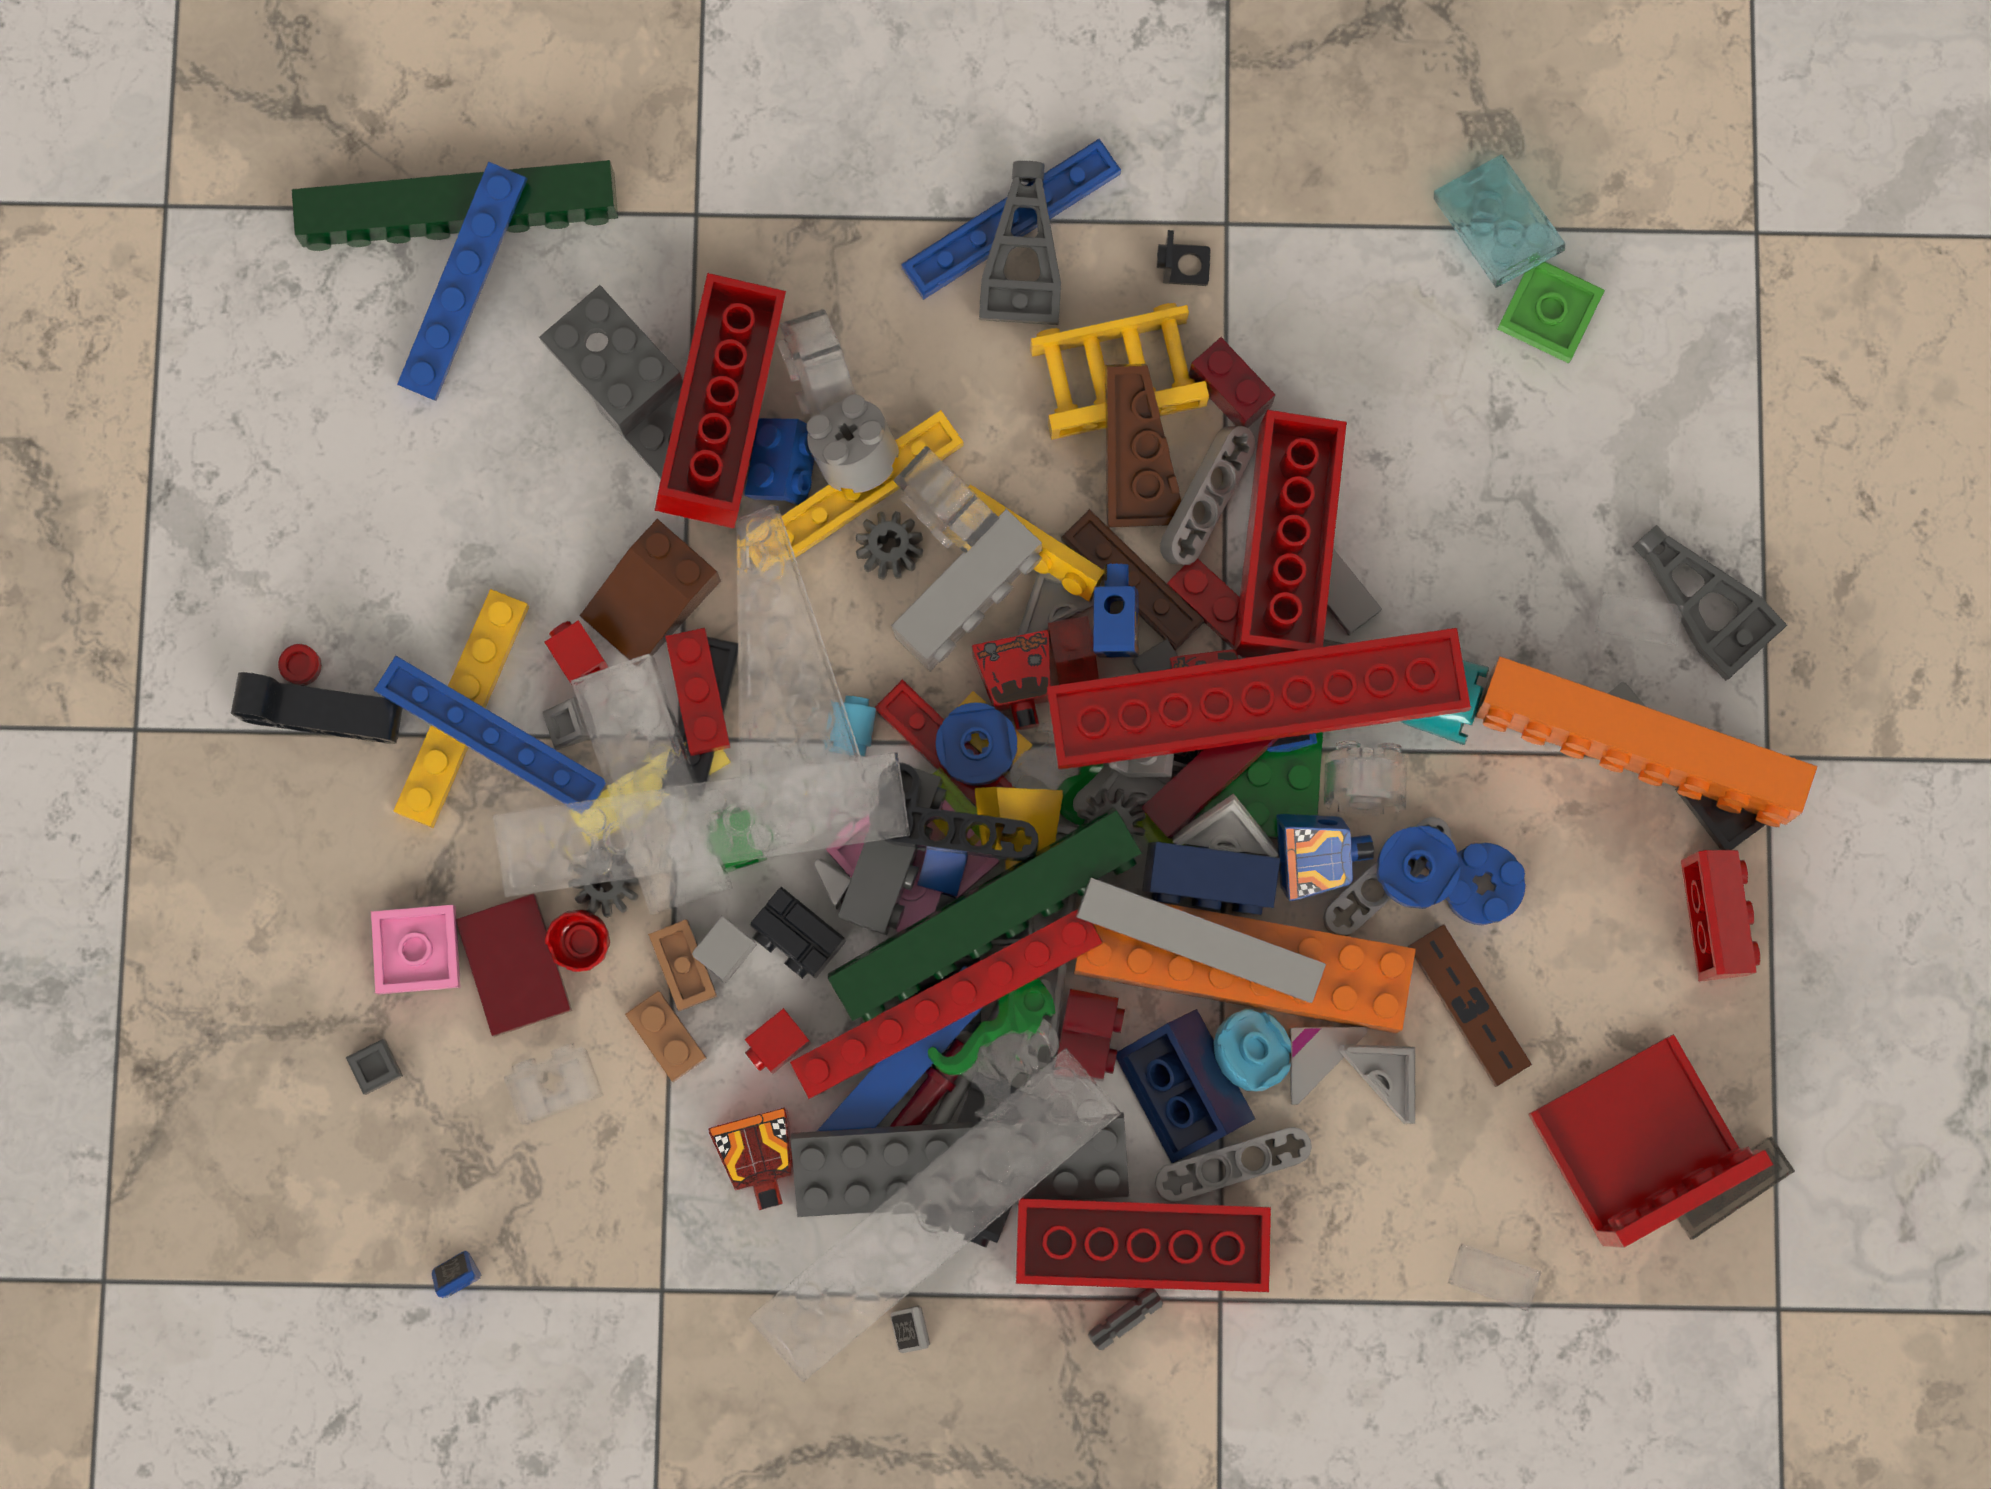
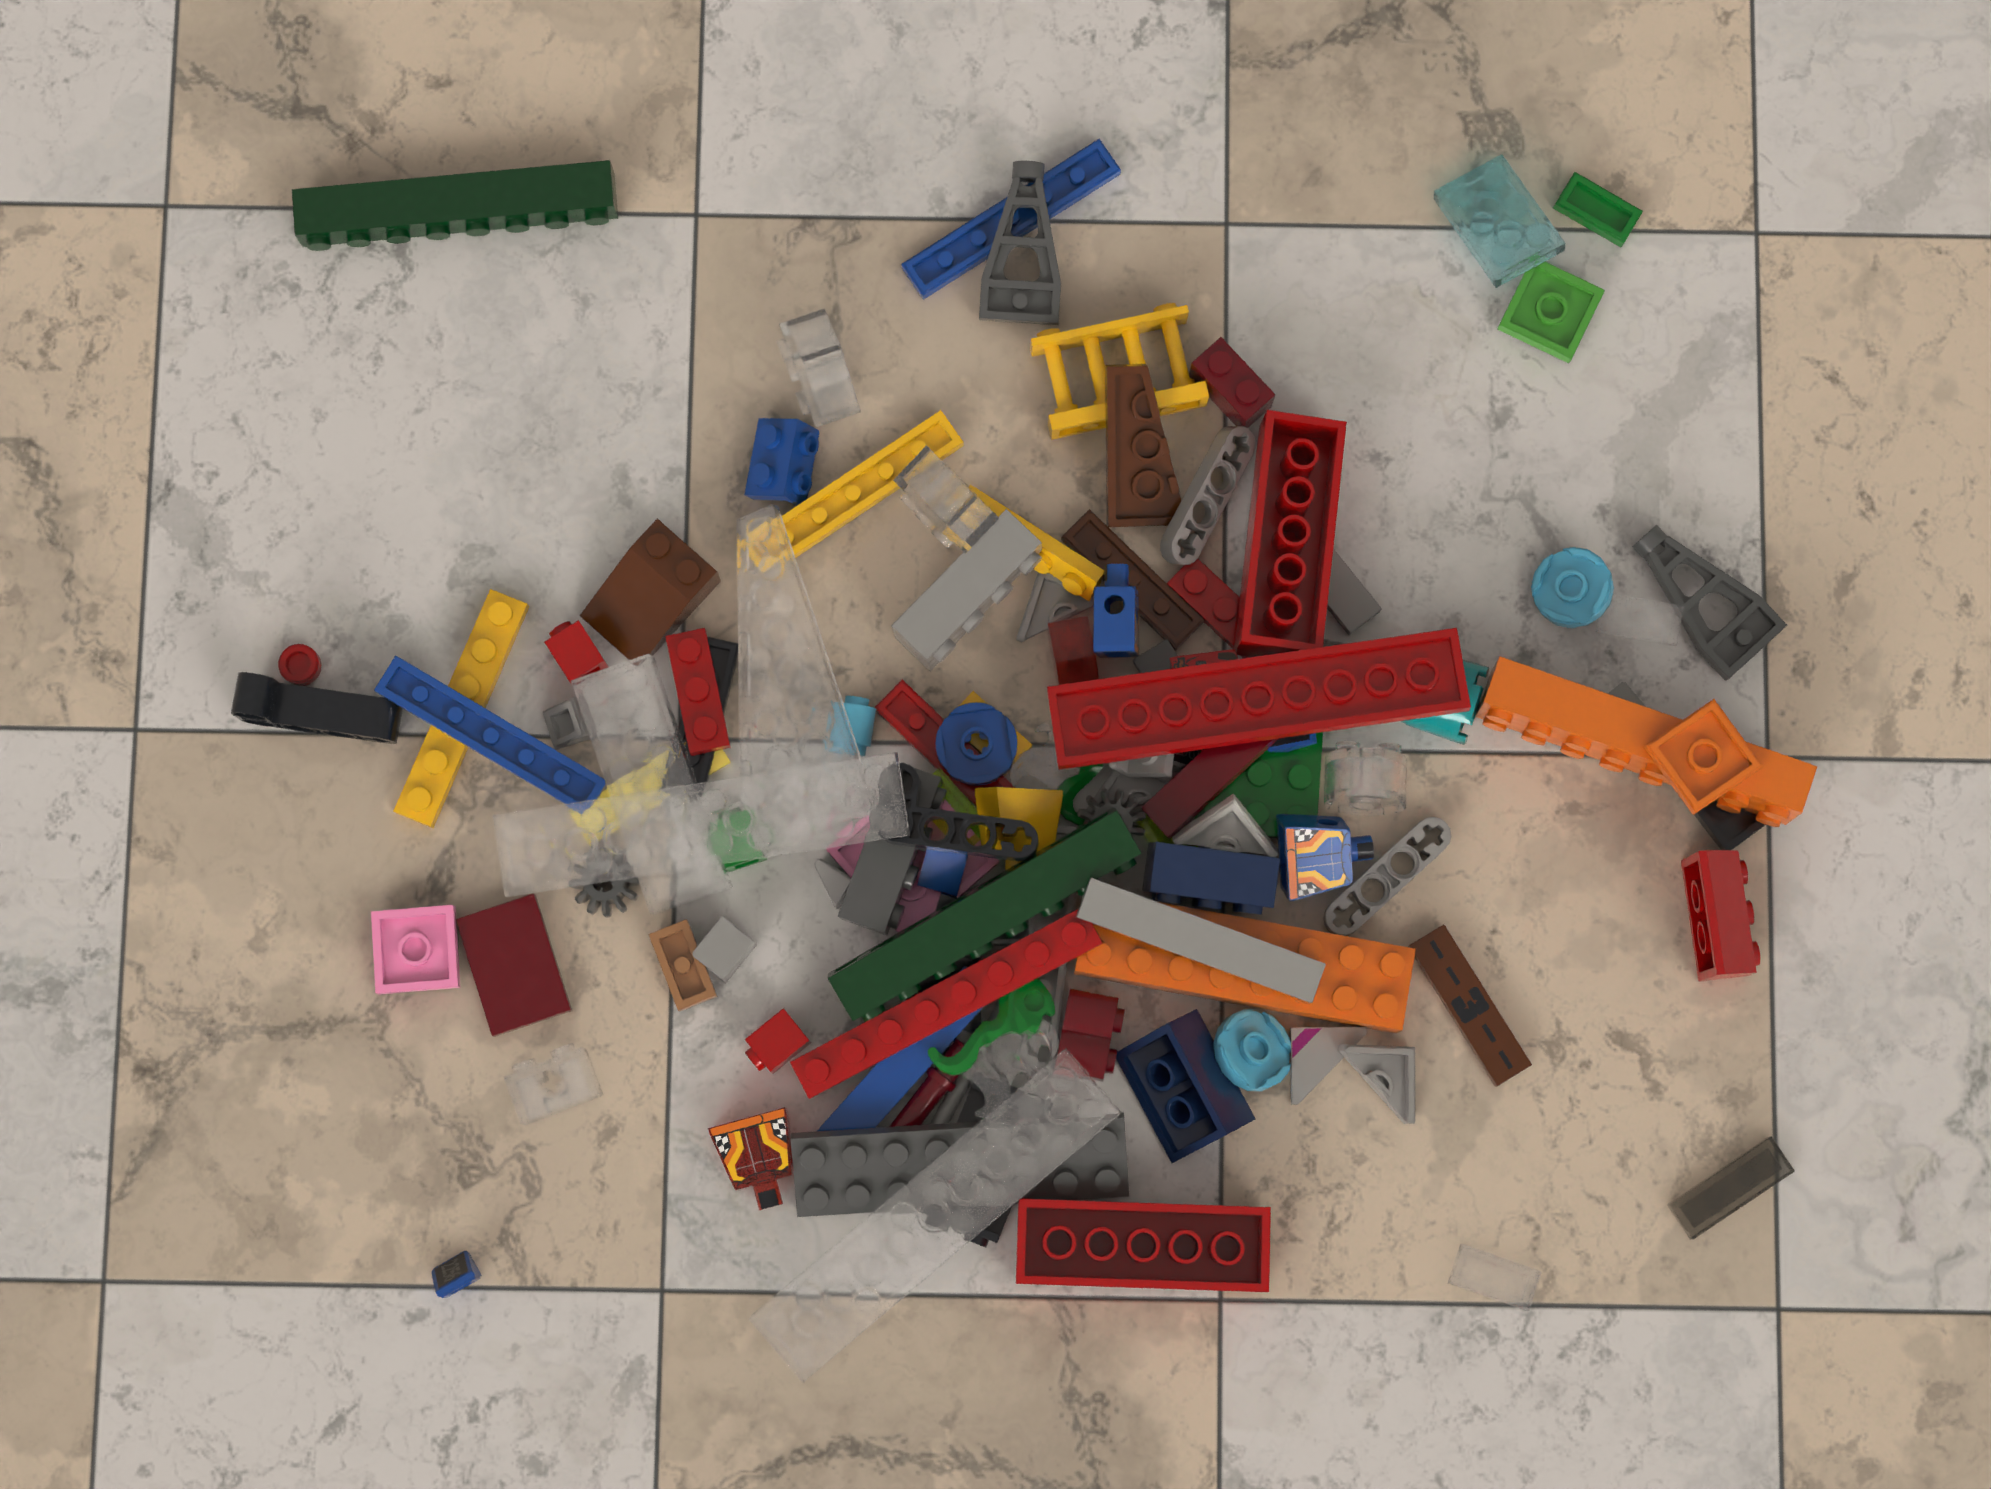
(374, 1066): dark grey tile -> none
(462, 281): blue plate -> none
(578, 940): red hair -> none
(627, 379): dark grey bracket -> none
(665, 1036): medium nougat plate -> none
(720, 401): red brick -> none
(797, 933): black brick -> none
(852, 444): light grey brick -> none
(897, 556): dark grey gear -> none
(910, 1329): slope -> none
(1016, 674): torso -> none
(1125, 1318): dark grey axle -> none
(1169, 256): black bracket -> none
(1234, 1169): light grey beam -> none
(1441, 862): blue plate -> none
(1506, 876): blue plate -> none
(1572, 587): none -> medium azure tile
(1597, 209): none -> green tile
(1643, 1144): red bracket -> none
(1703, 756): none -> orange tile

